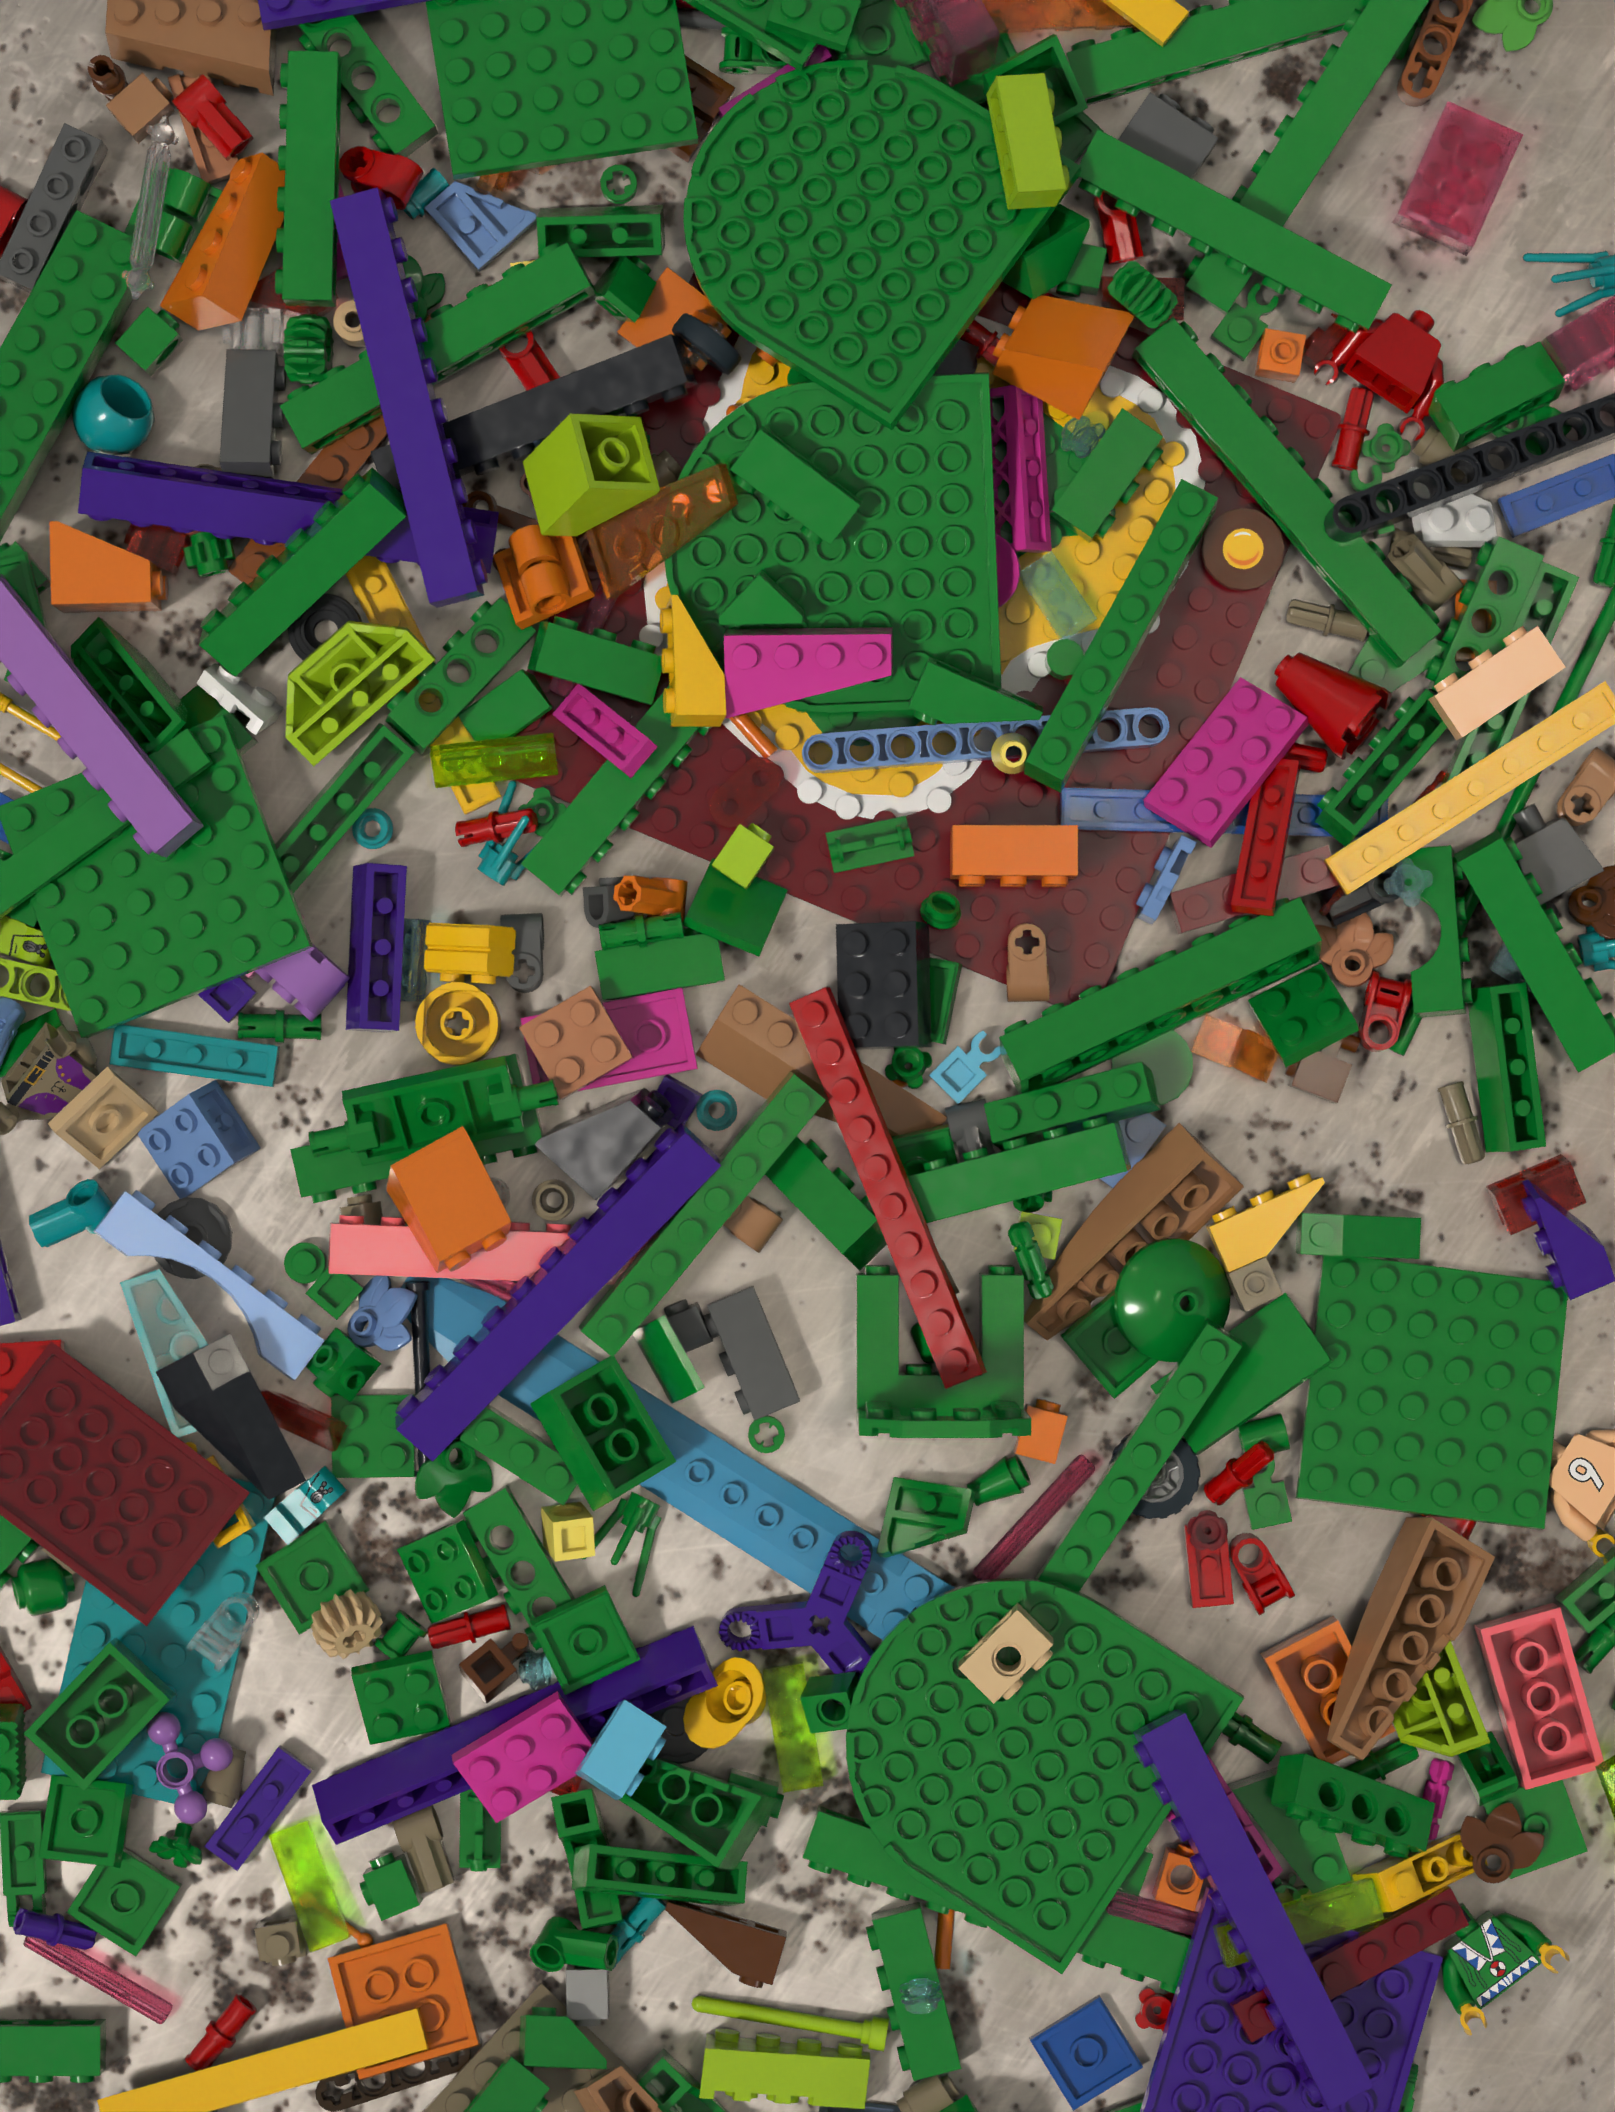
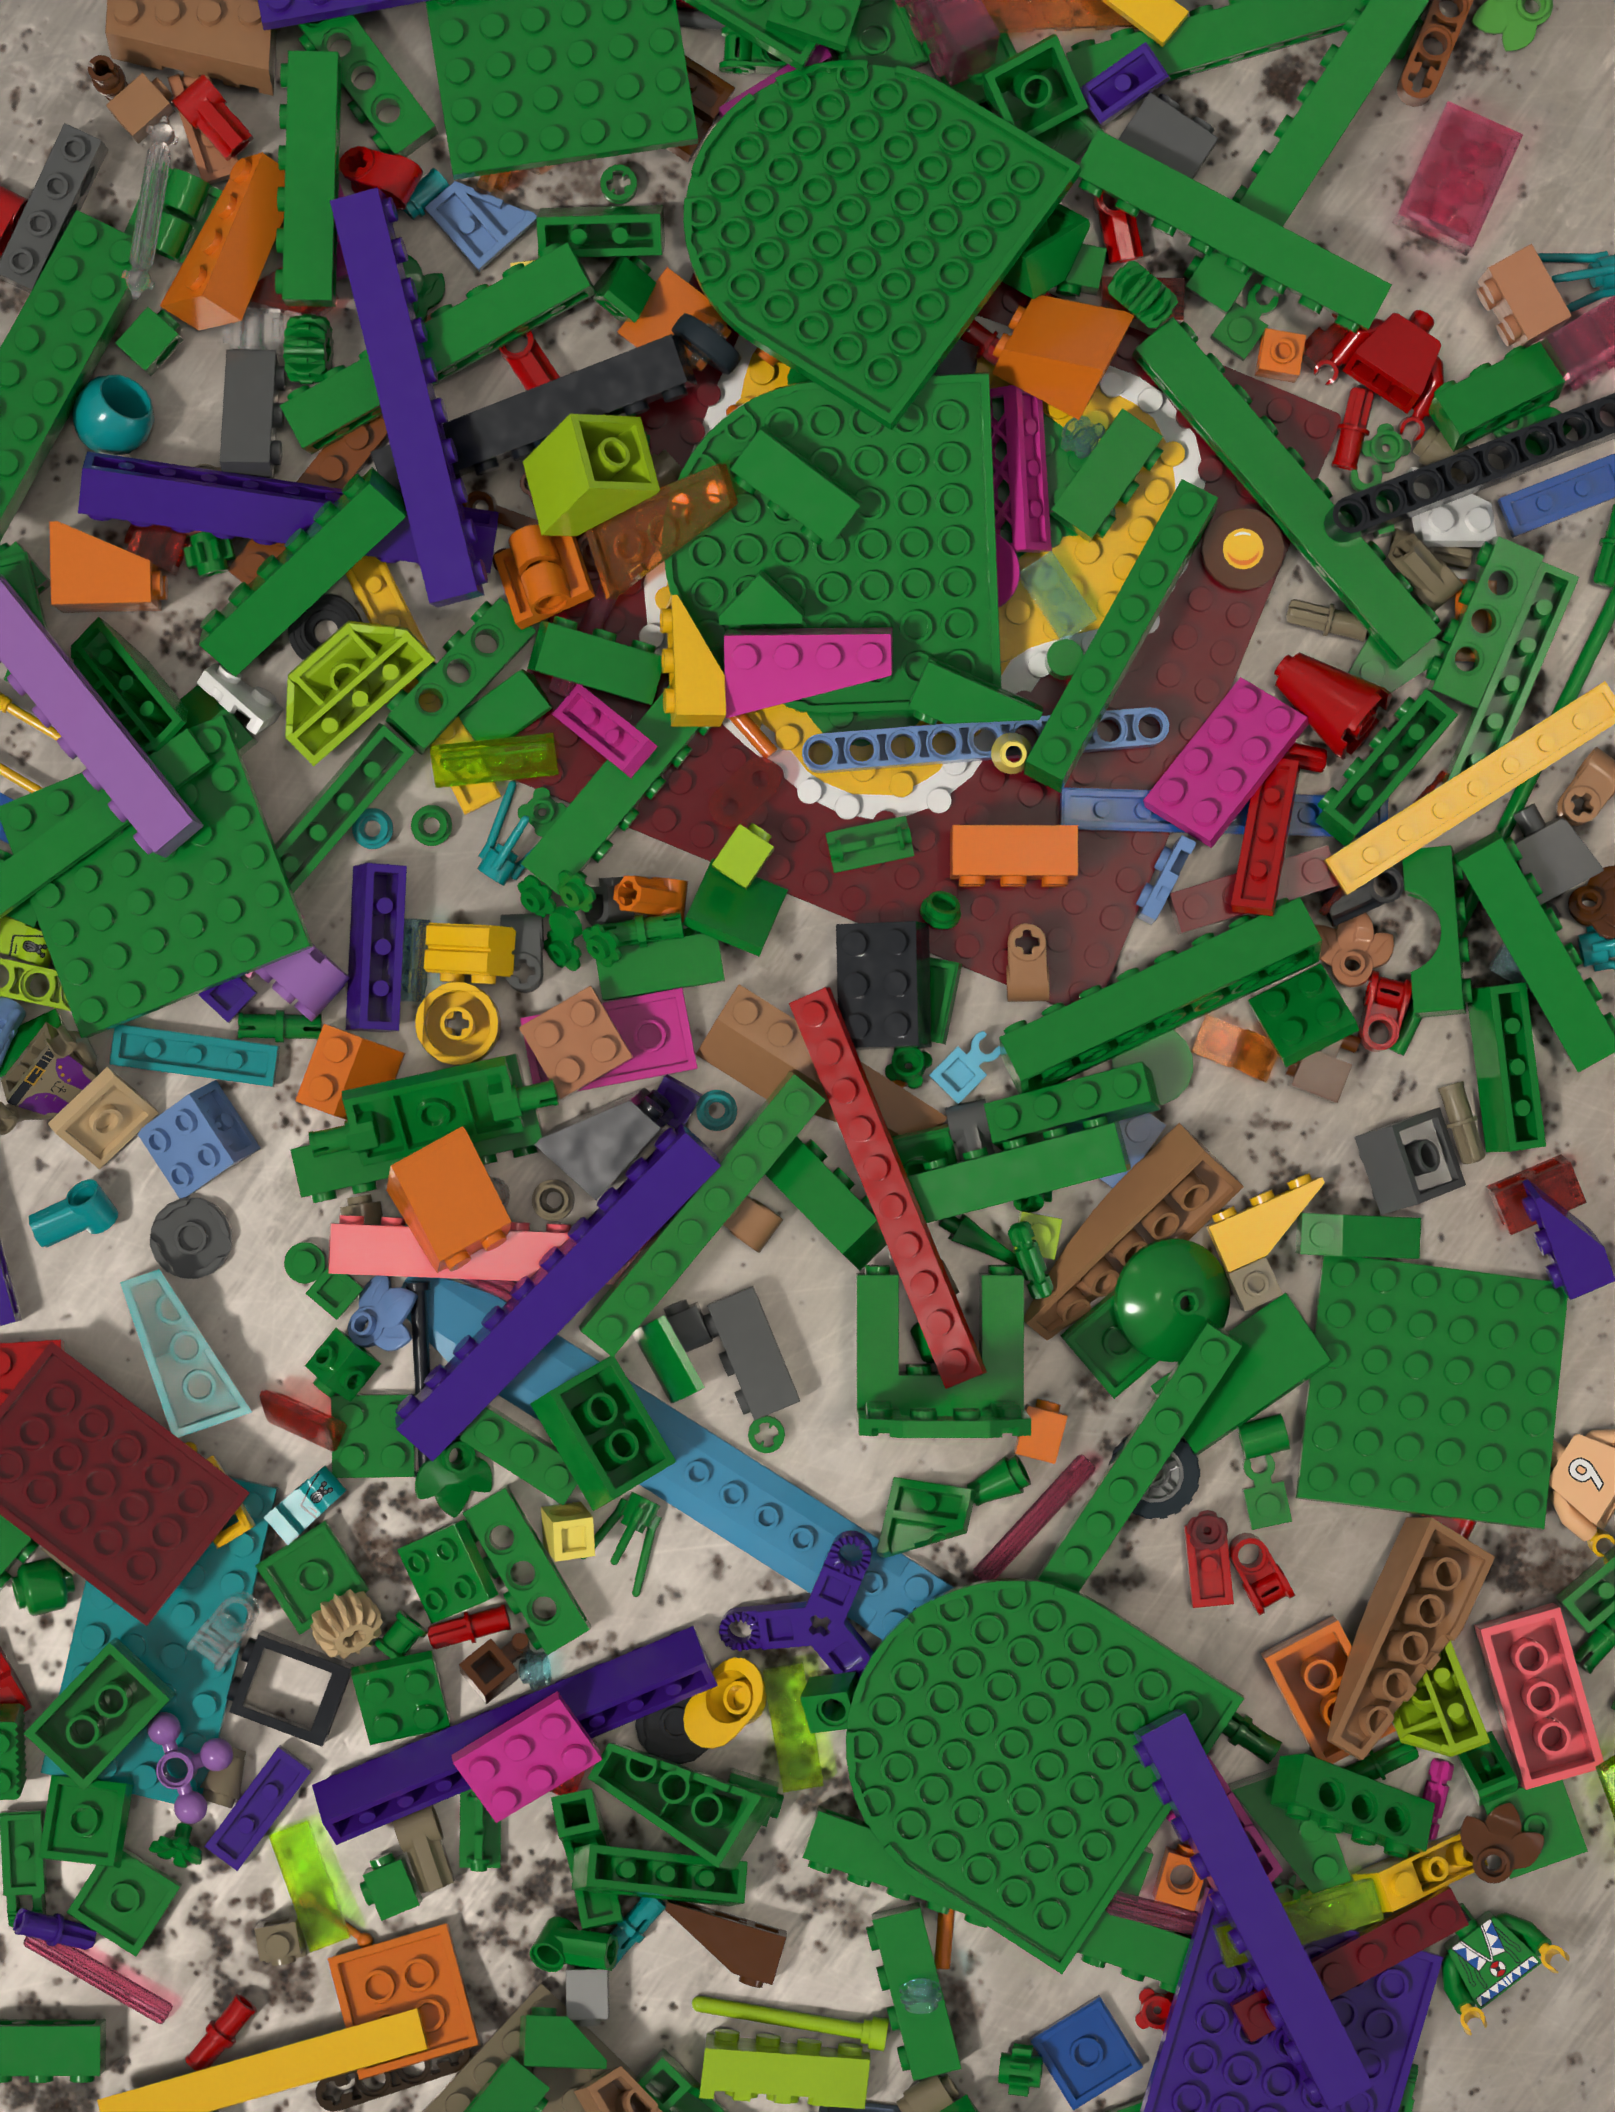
(227, 1408): black wedge -> none
(278, 1336): light blue arch -> none
(329, 1705): none -> black window
(344, 1063): none -> orange slope
(349, 335): tan brick -> none
(418, 822): none -> green plate
(494, 827): red axle -> none
(565, 923): none -> green plant
(584, 1640): green plate -> none
(621, 1751): medium azure brick -> none
(971, 1235): none -> green piece
(1014, 1630): tan brick -> none
(1020, 2070): none -> green gear
(1027, 141): lime brick -> none
(1124, 84): none -> dark purple slope
(1238, 1473): red axle -> none
(1396, 884): clear light blue plate -> none
(1410, 1161): none -> dark grey slope
(1495, 681): light nougat brick -> none
(1522, 298): none -> nougat brick

